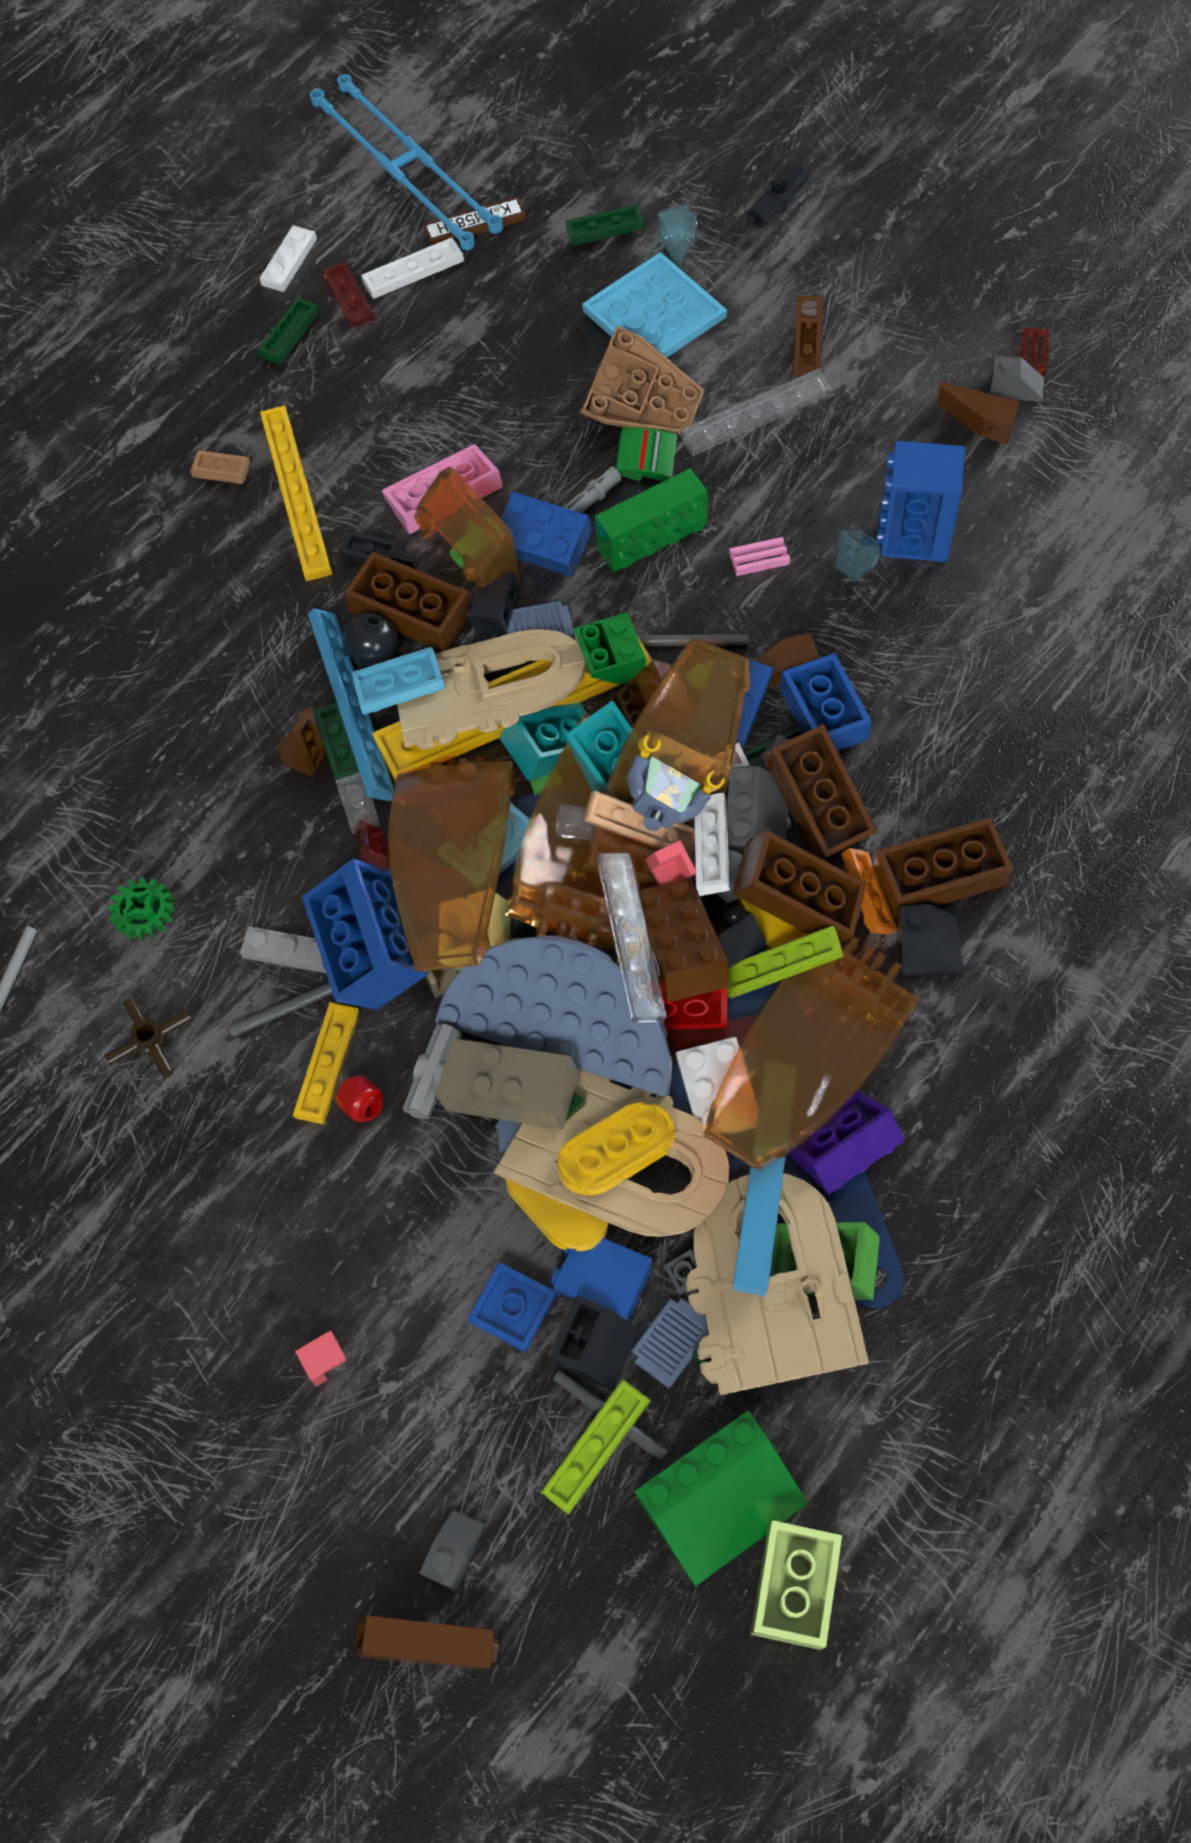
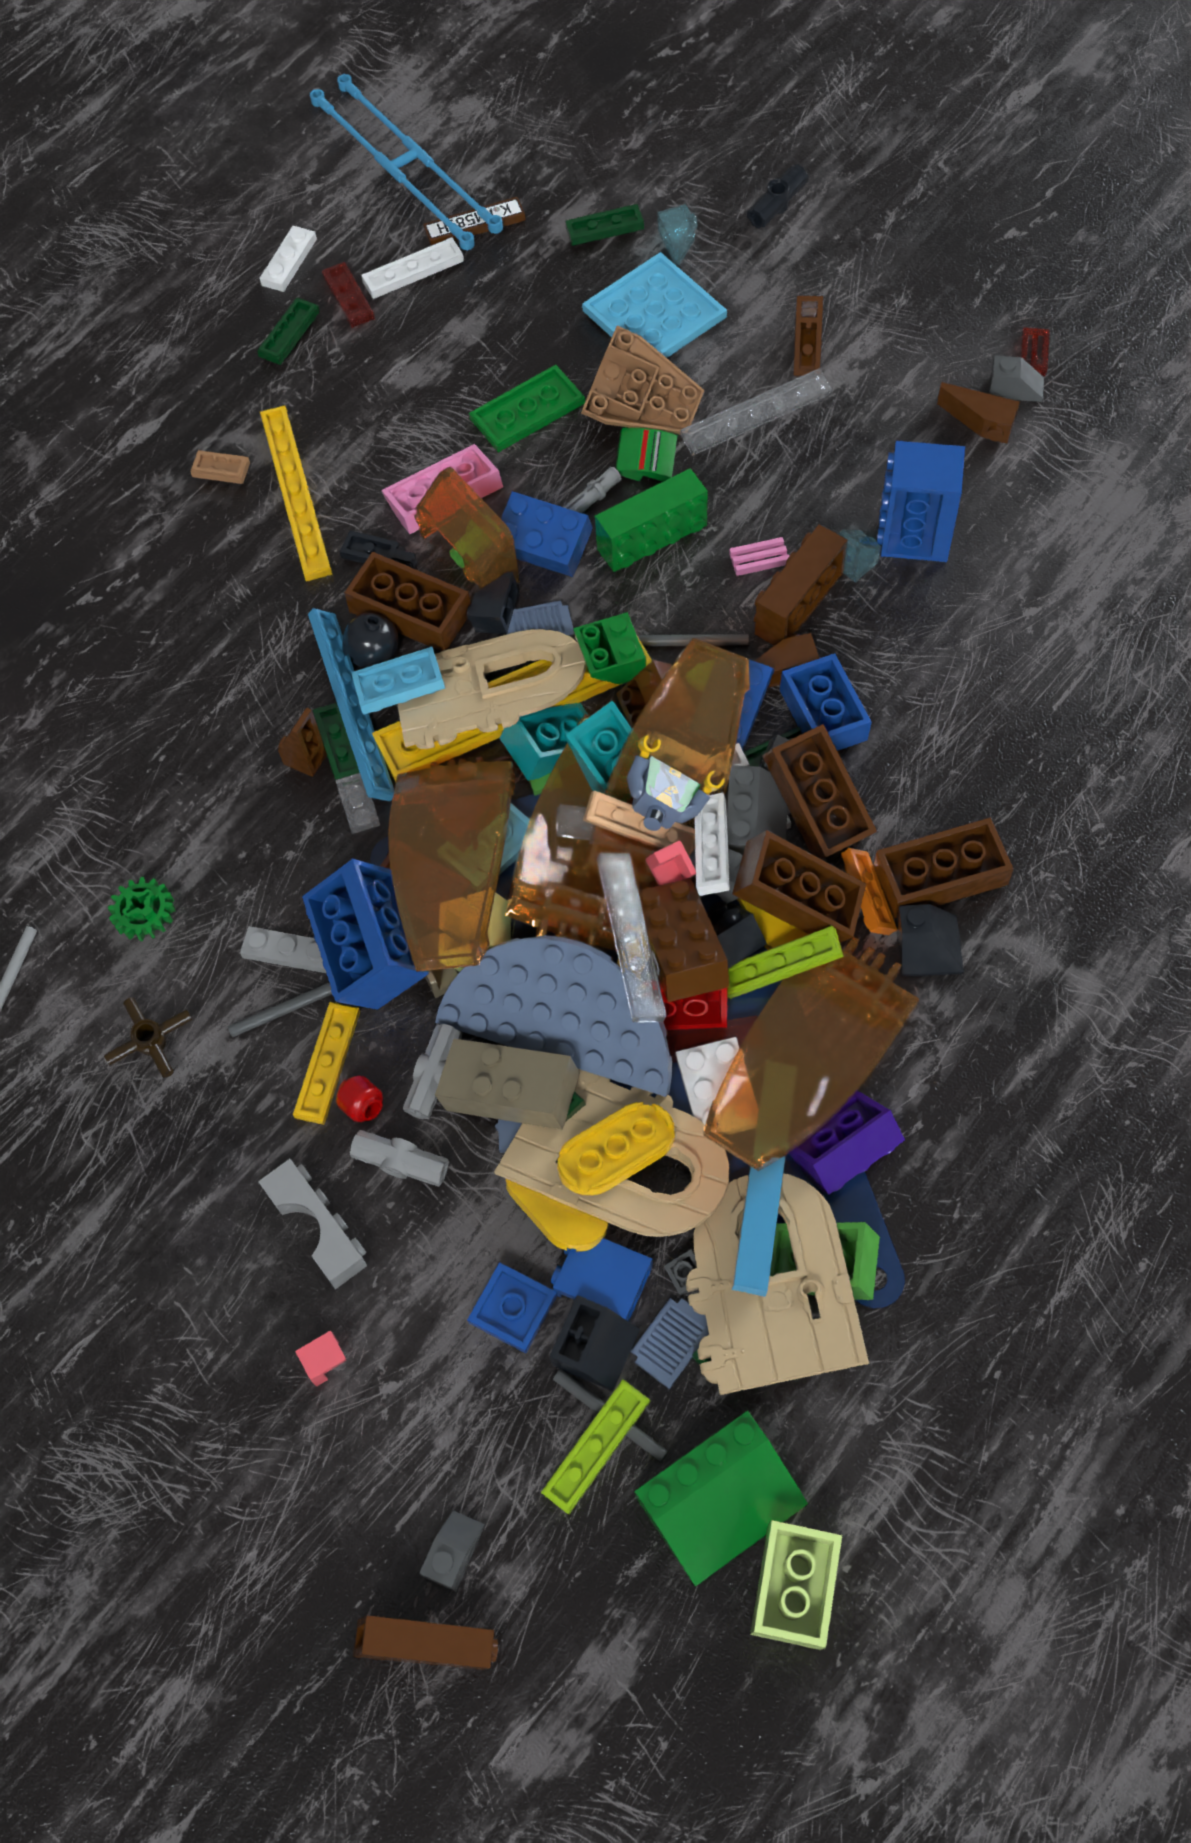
(335, 1253): none -> light grey arch
(372, 844): clear red tile -> none
(399, 1158): none -> light grey piece
(527, 408): none -> green tile
(800, 585): none -> reddish brown brick

